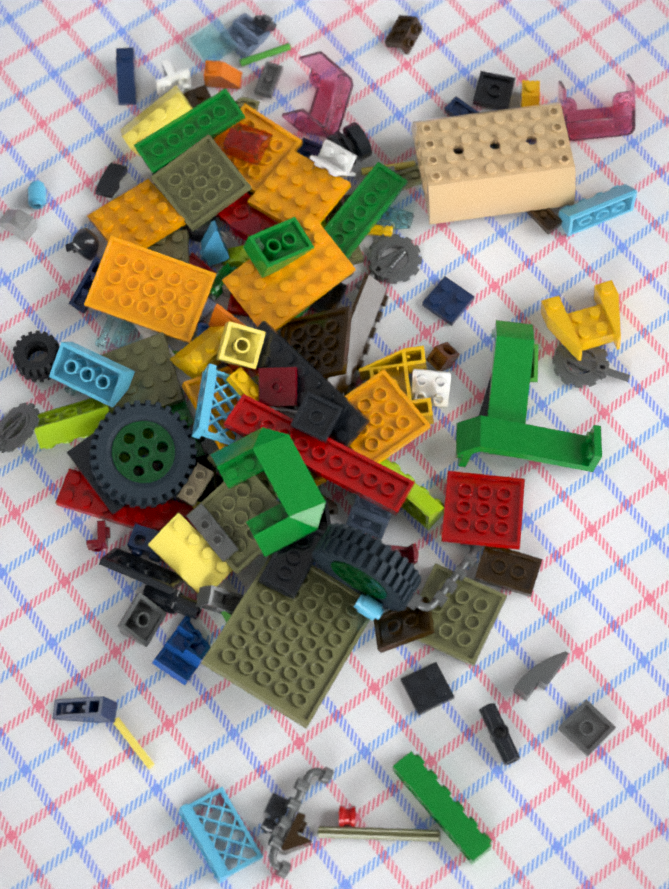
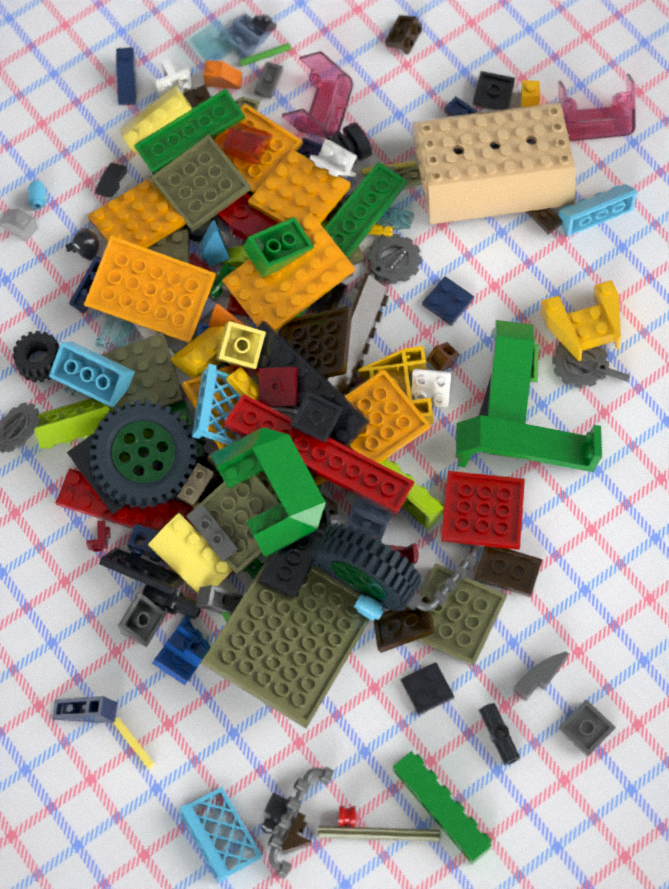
(254, 572): none -> green plate

